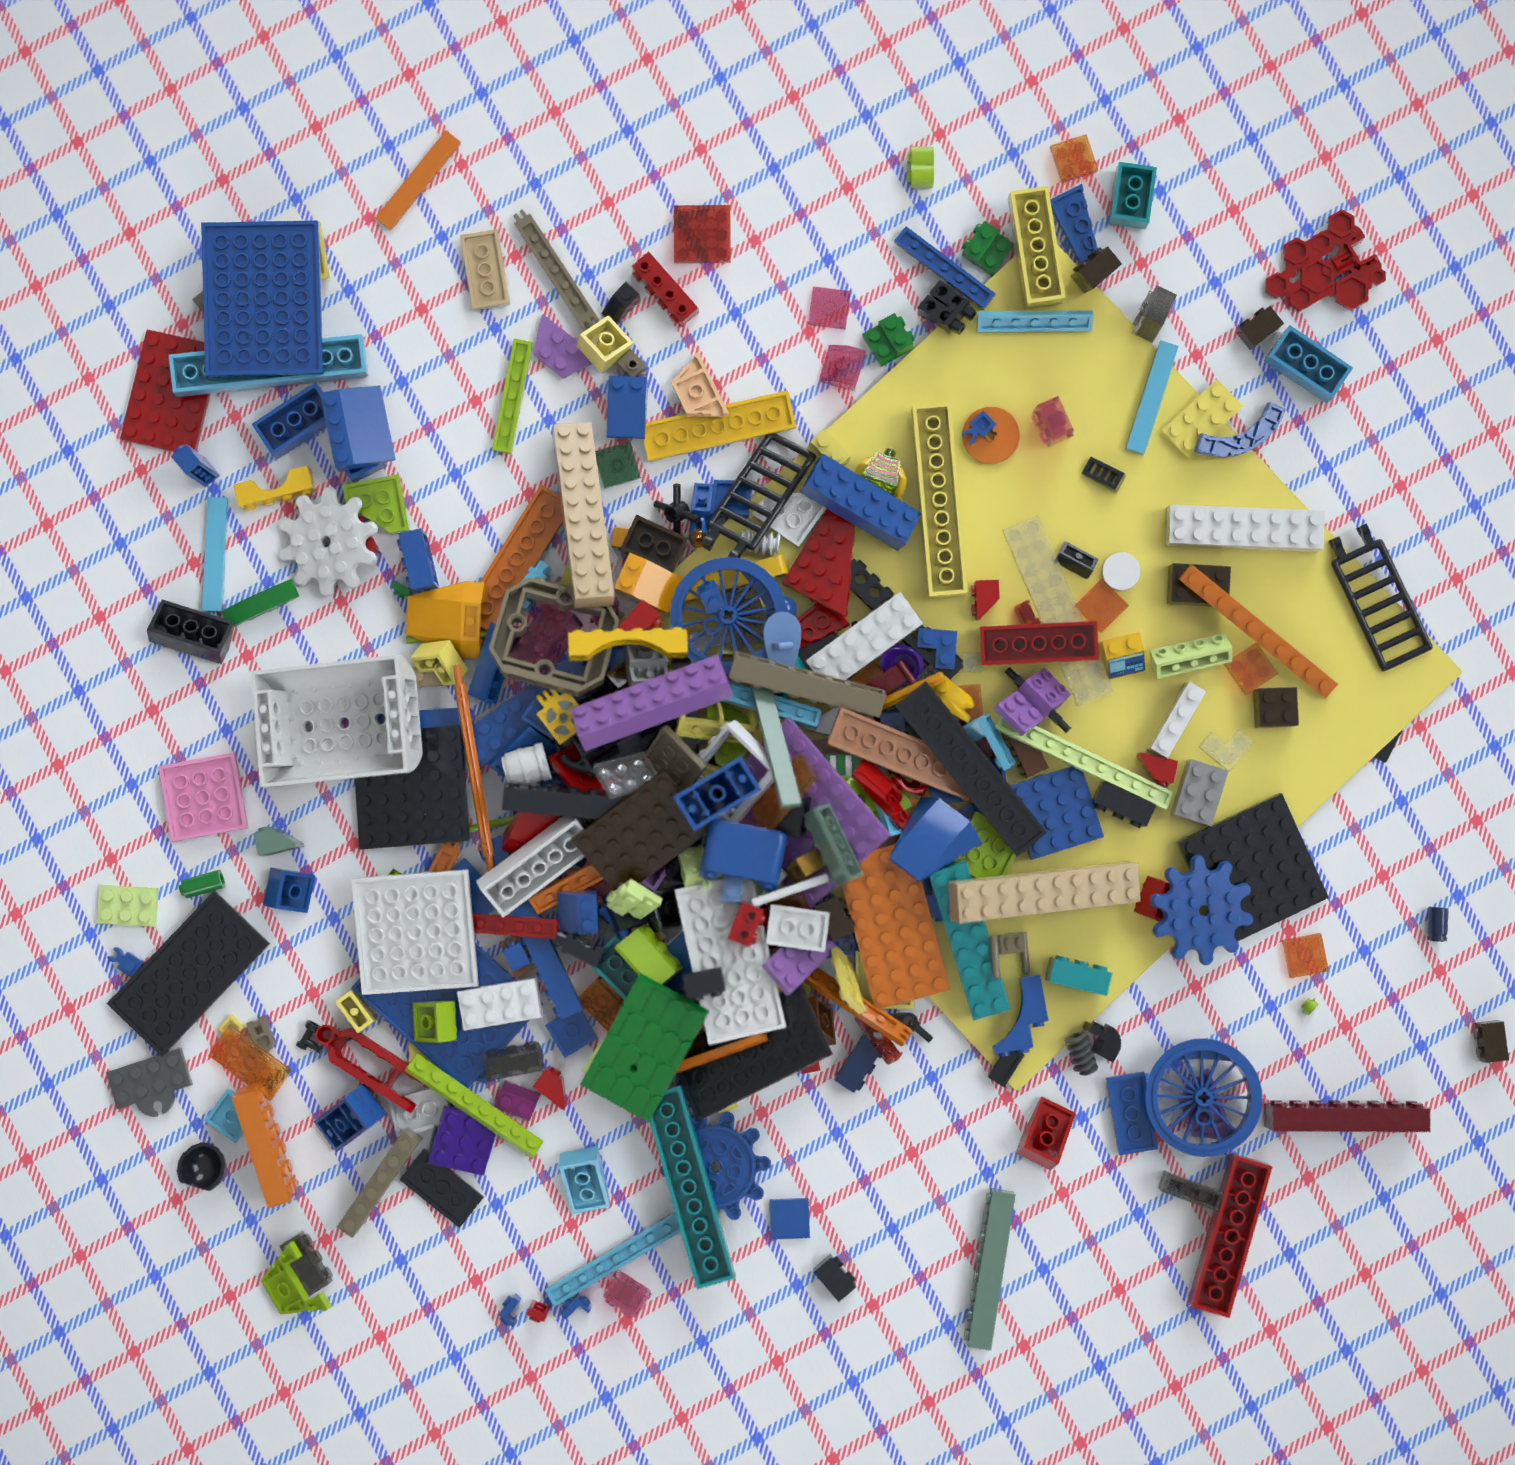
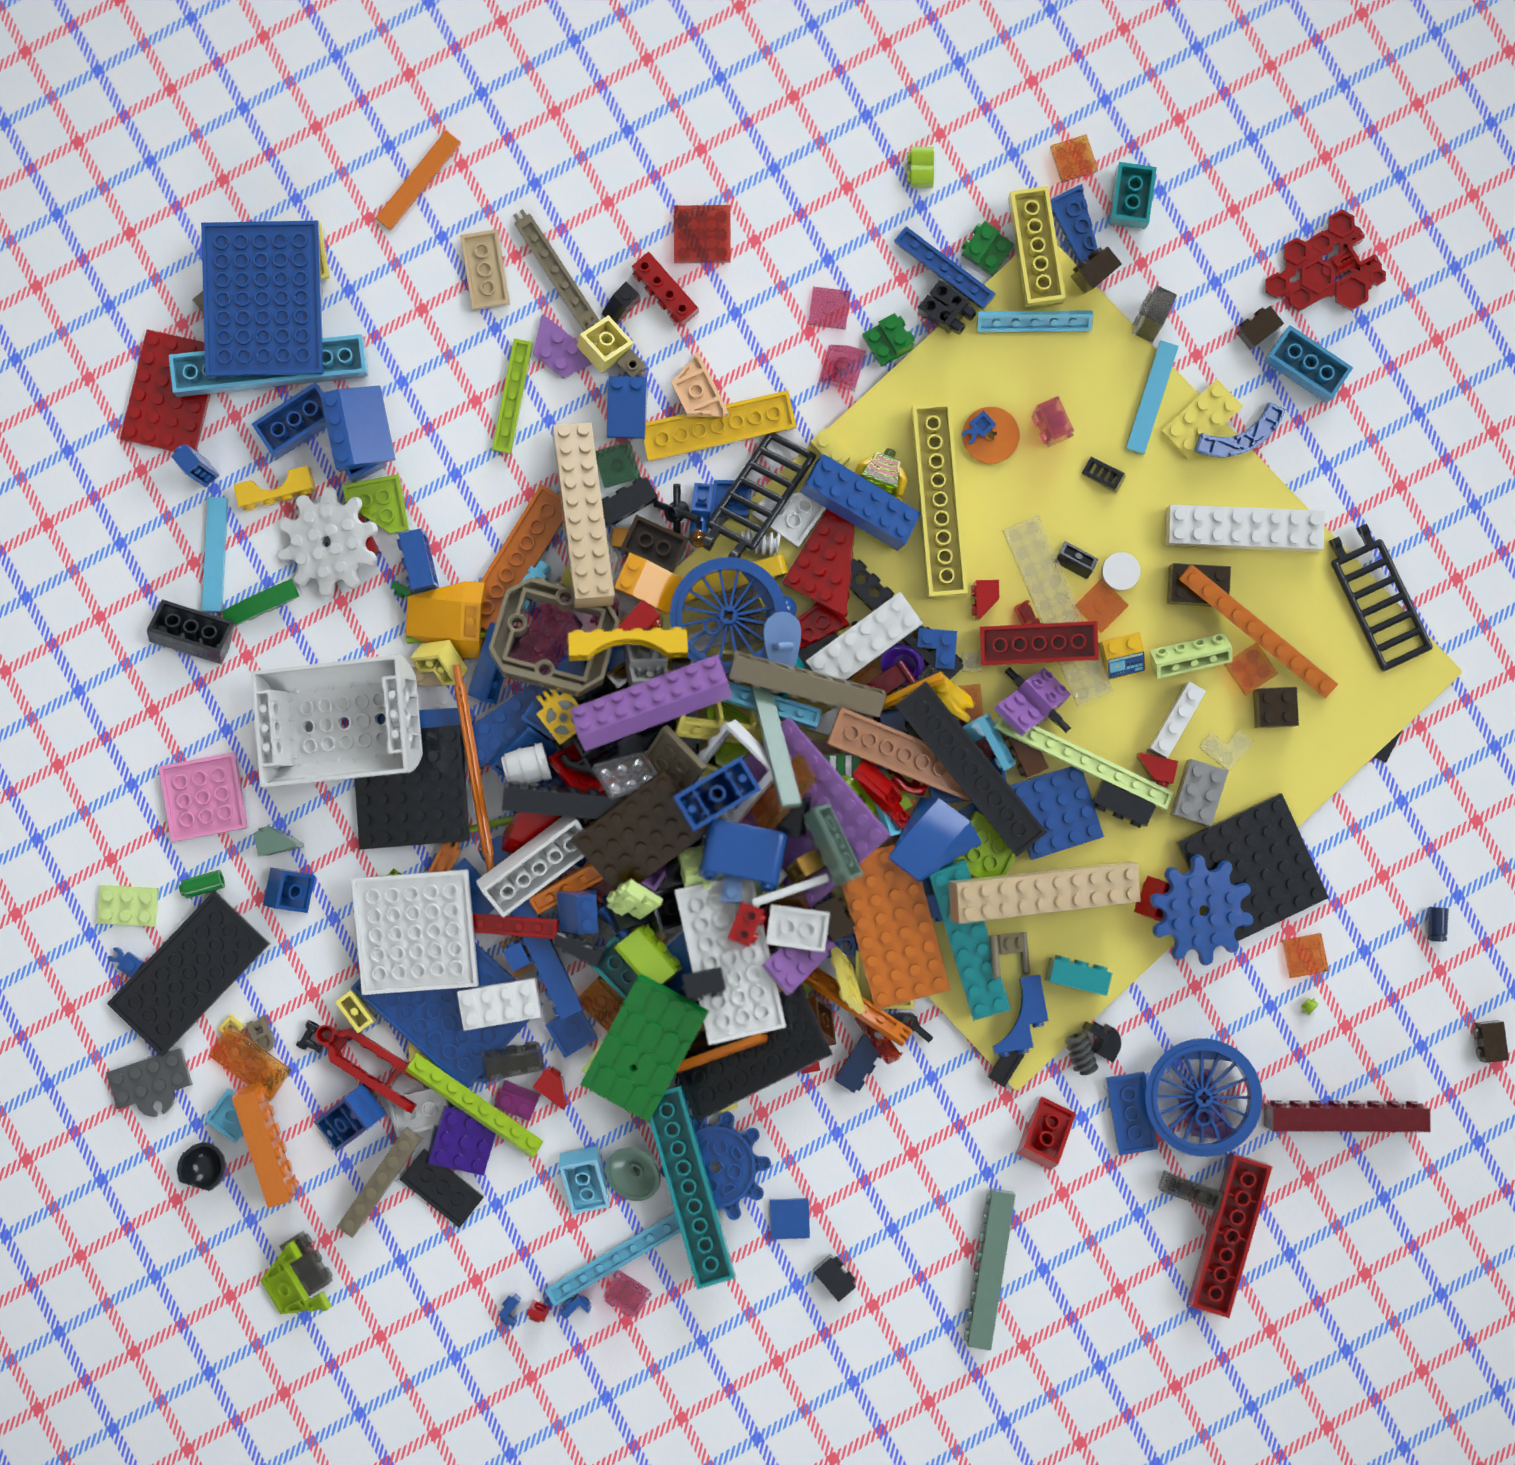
(434, 1021): lime slope -> none
(628, 501): none -> black brick
(629, 1180): none -> sand green dish
(710, 596): blue bracket -> none

